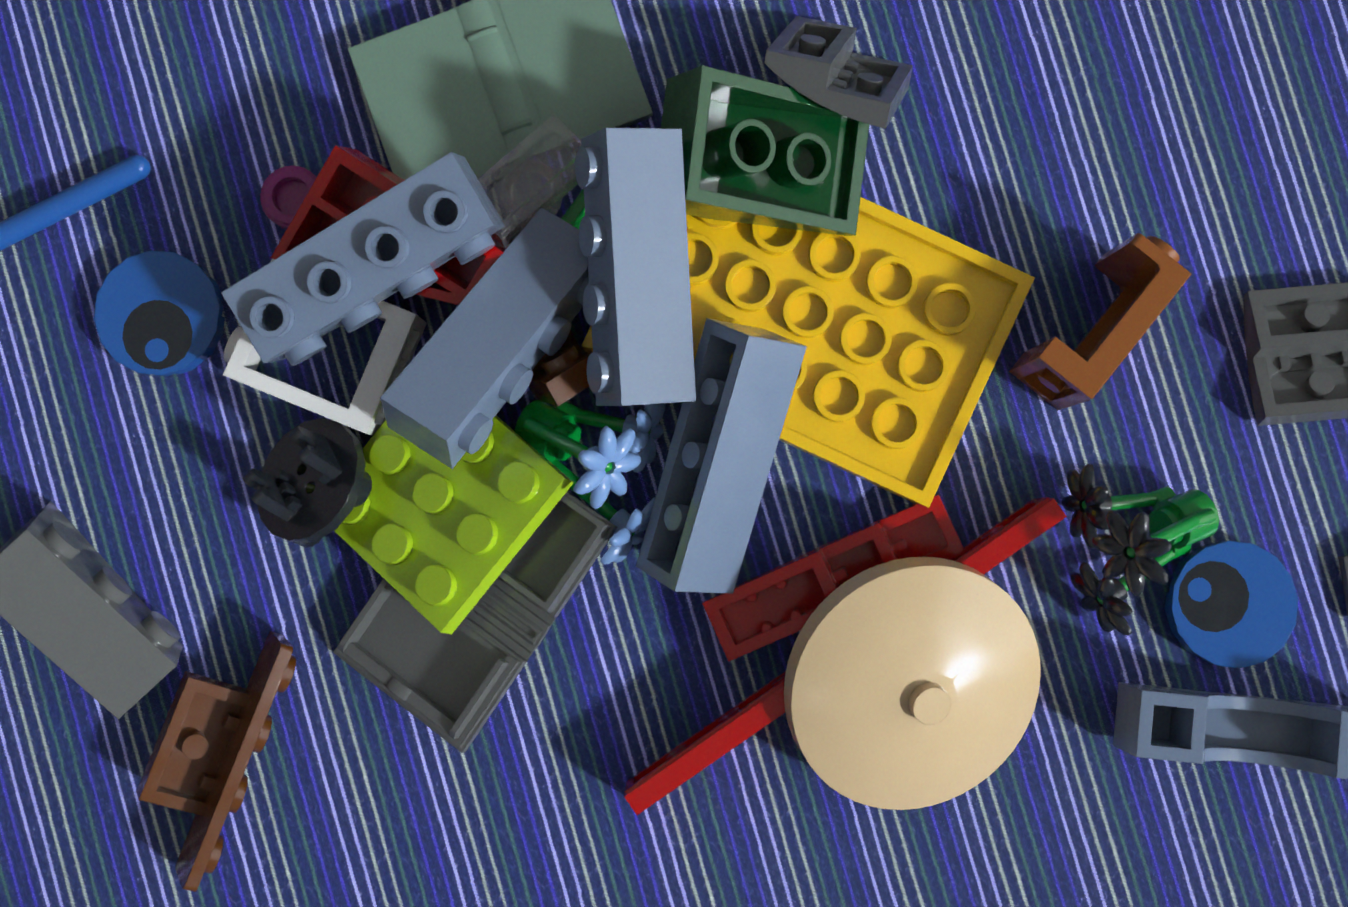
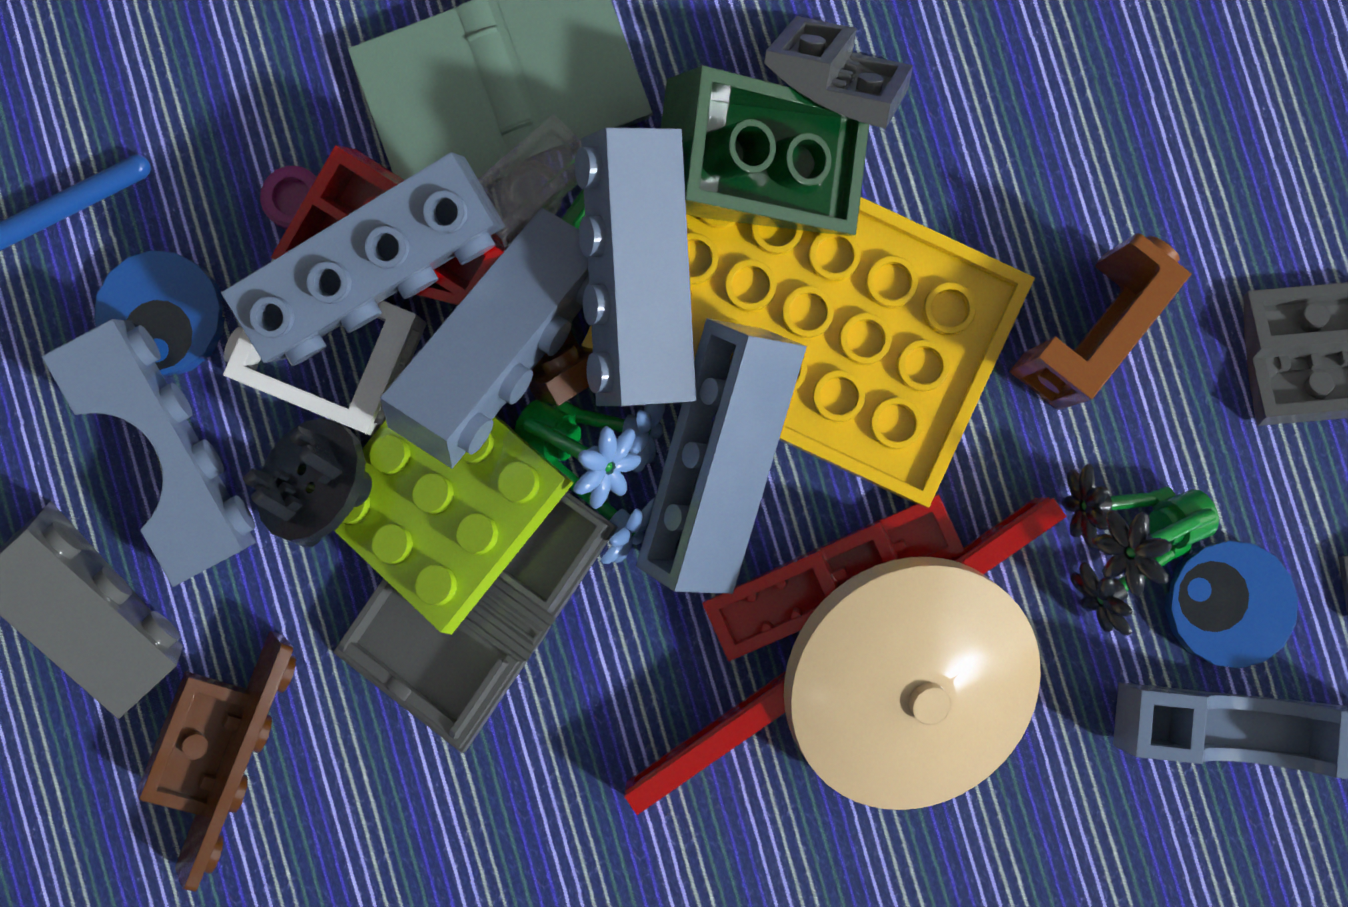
(117, 375): none -> sand blue arch

